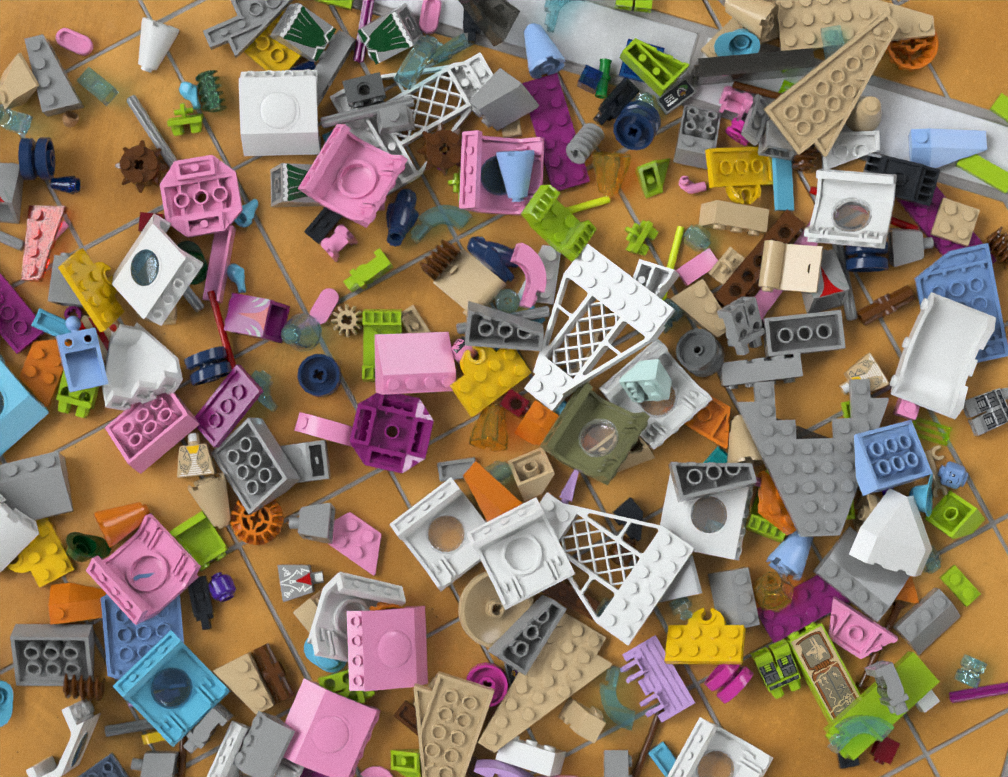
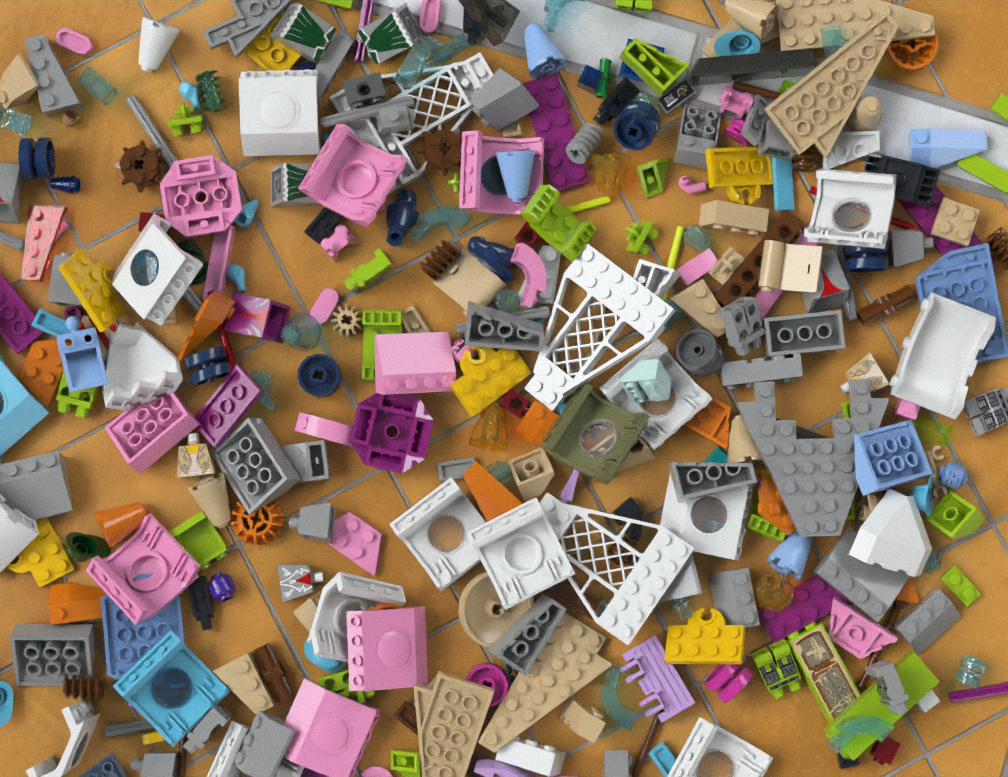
(211, 314): none -> orange wedge
(526, 228): none -> dark red brick

